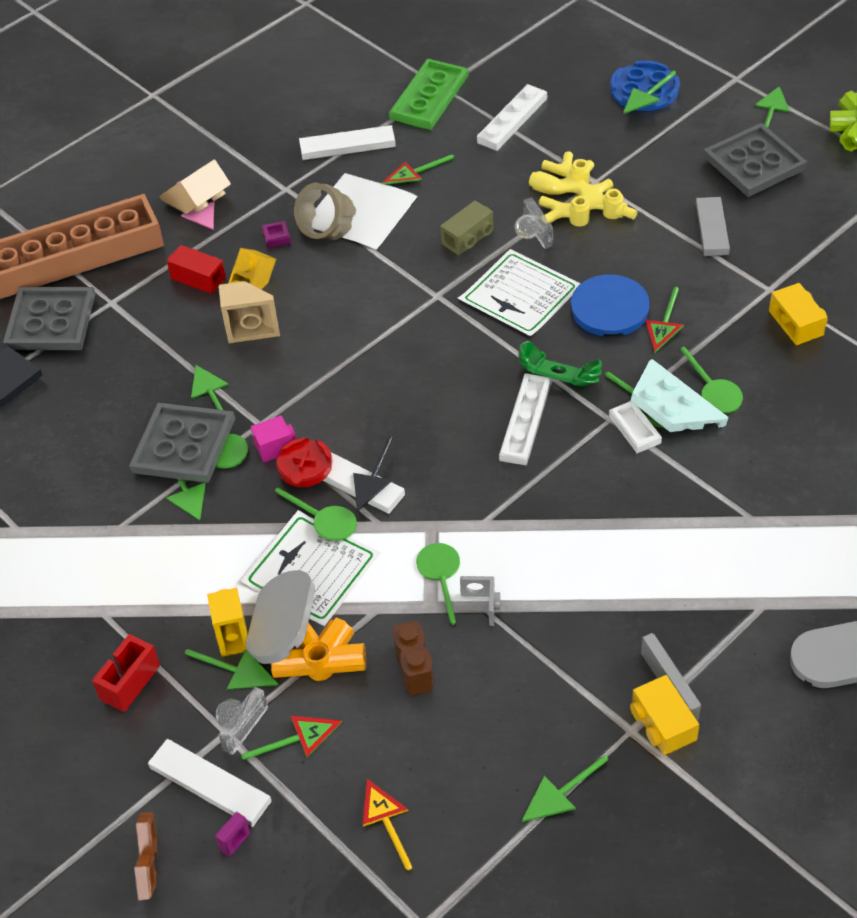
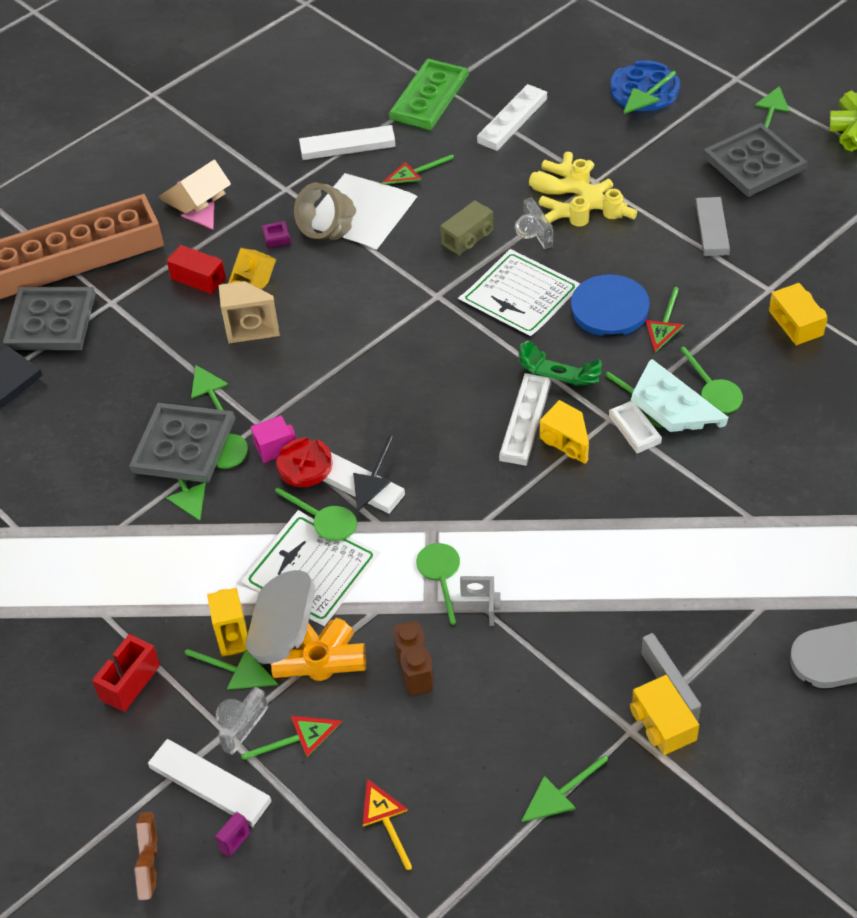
(565, 430): none -> yellow slope

